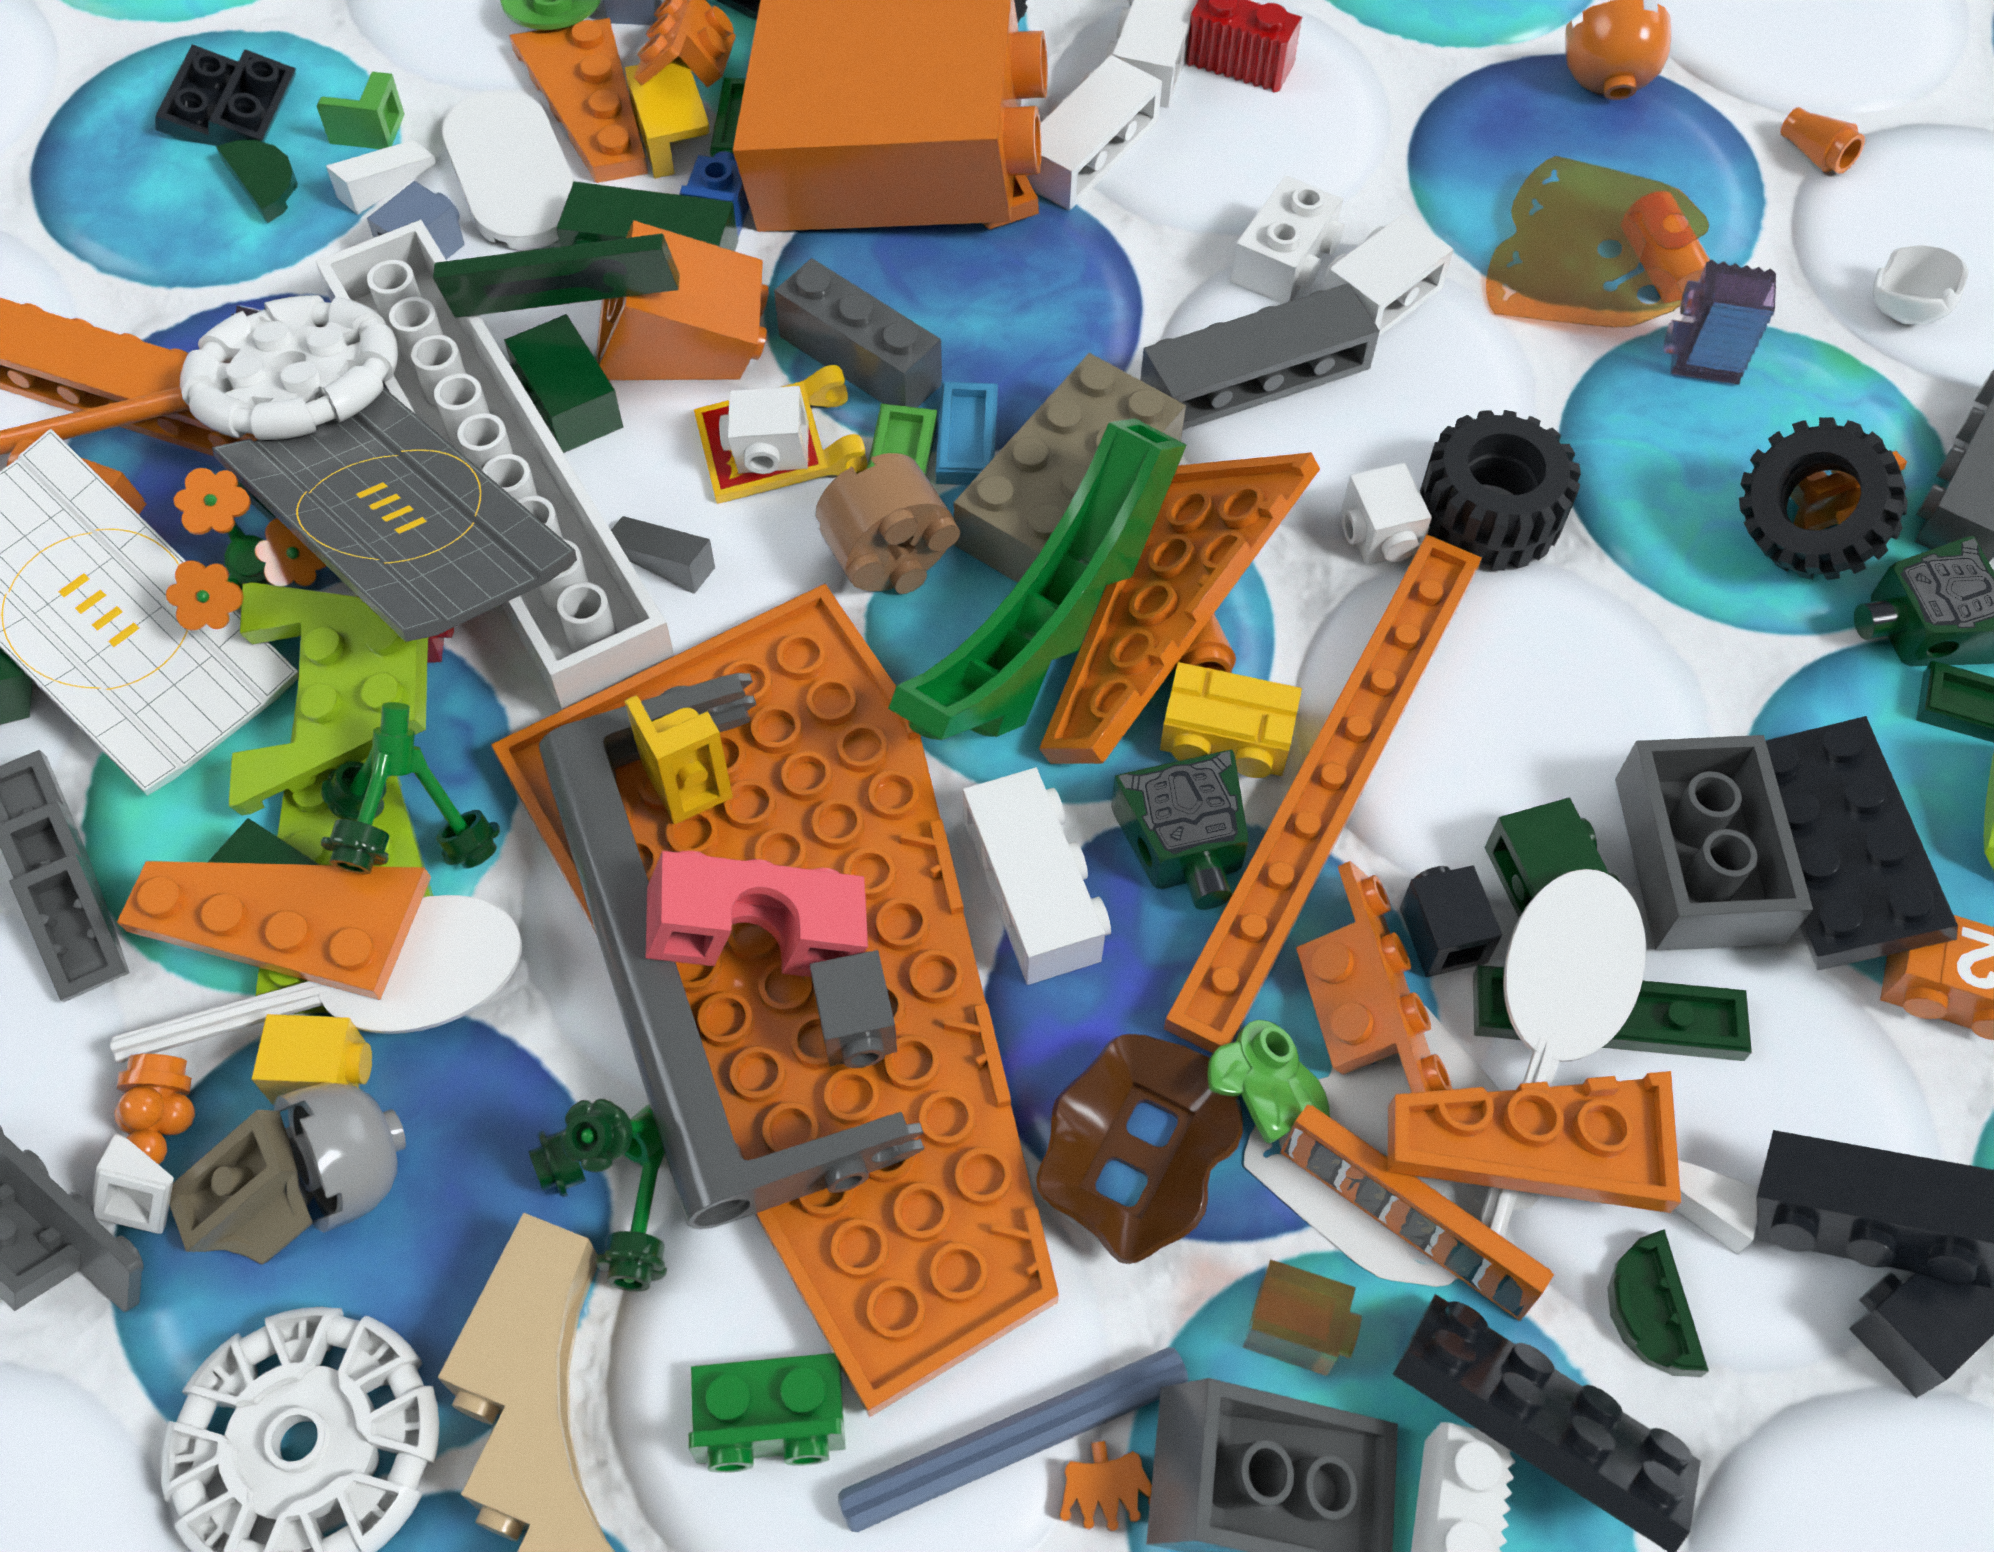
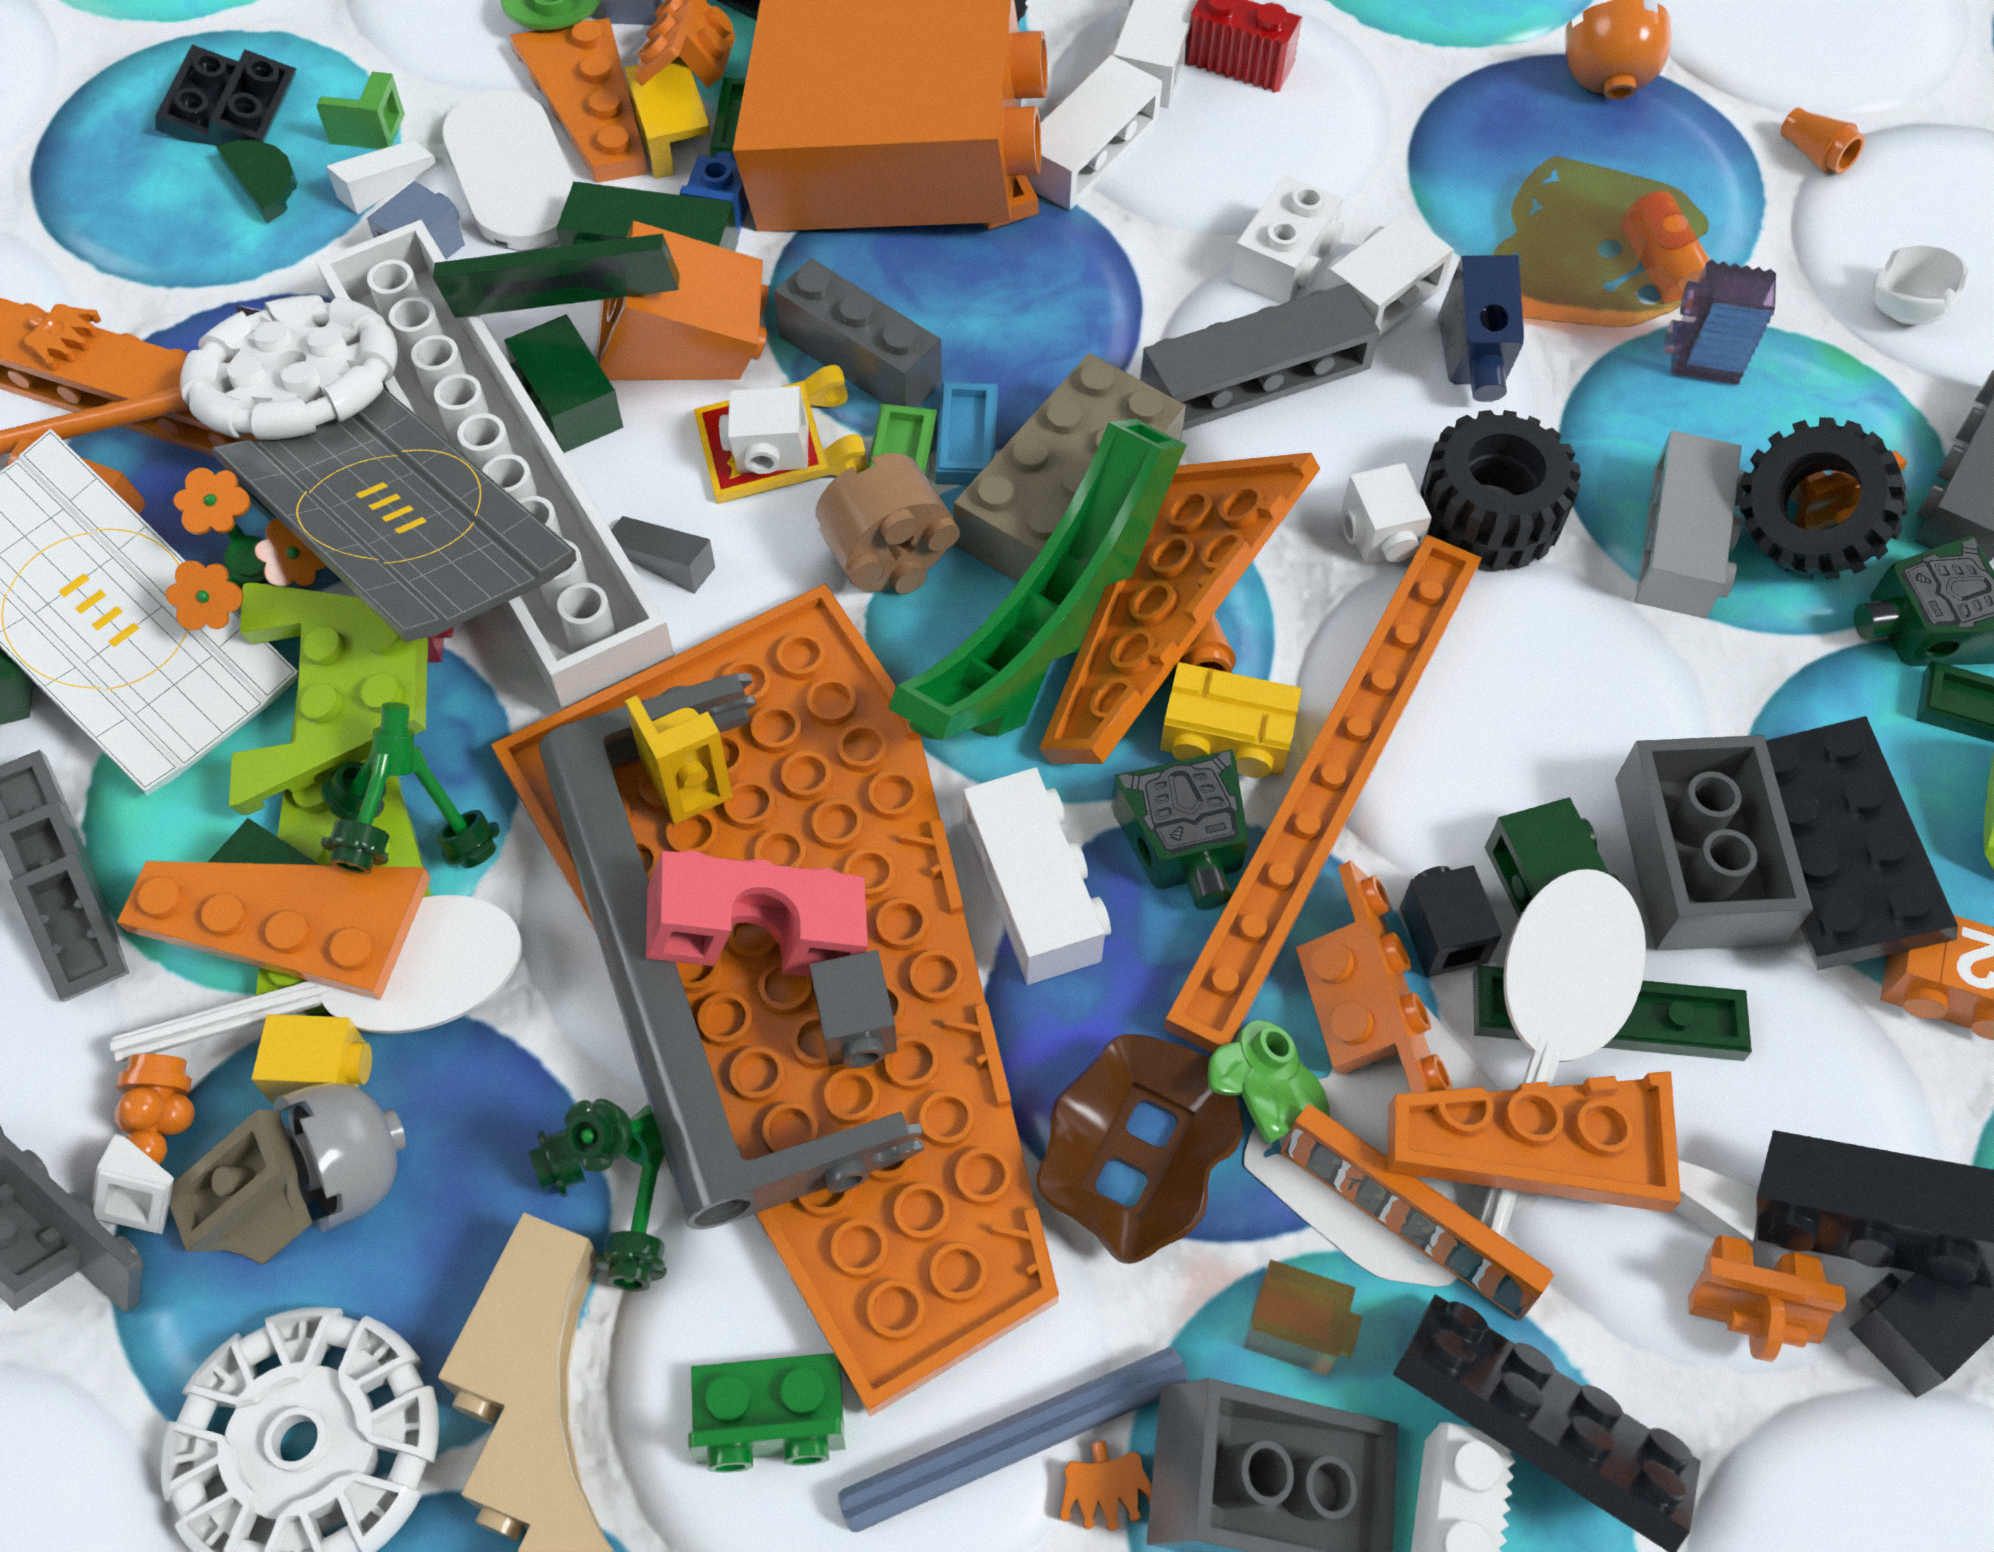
(58, 331): none -> orange piece
(1485, 343): none -> dark blue torso
(1653, 1310): dark green tile -> none
(1691, 525): none -> light grey brick
(1767, 1304): none -> orange hips

